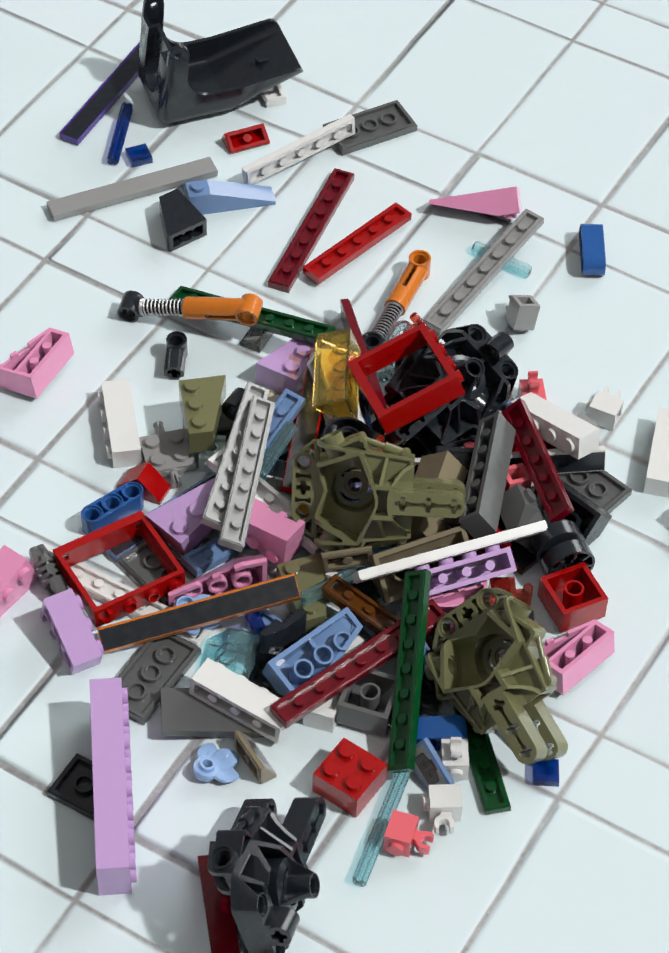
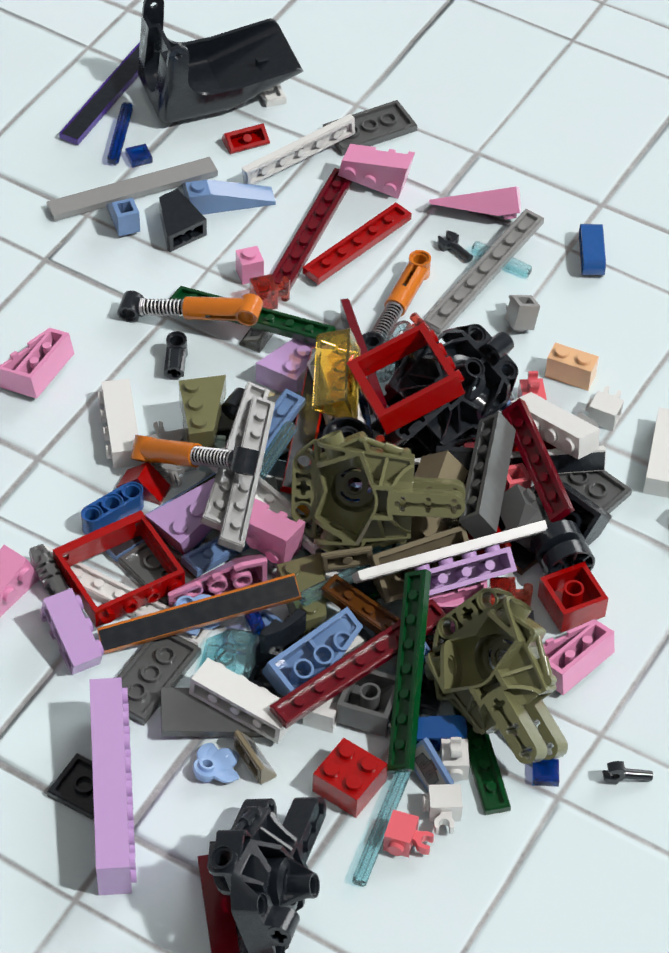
(124, 216): none -> medium blue slope
(190, 454): none -> piece
(249, 264): none -> bright pink brick
(268, 291): none -> clear red brick
(376, 168): none -> bright pink wedge
(452, 244): none -> black bar
(571, 366): none -> light nougat brick
(617, 772): none -> black bar

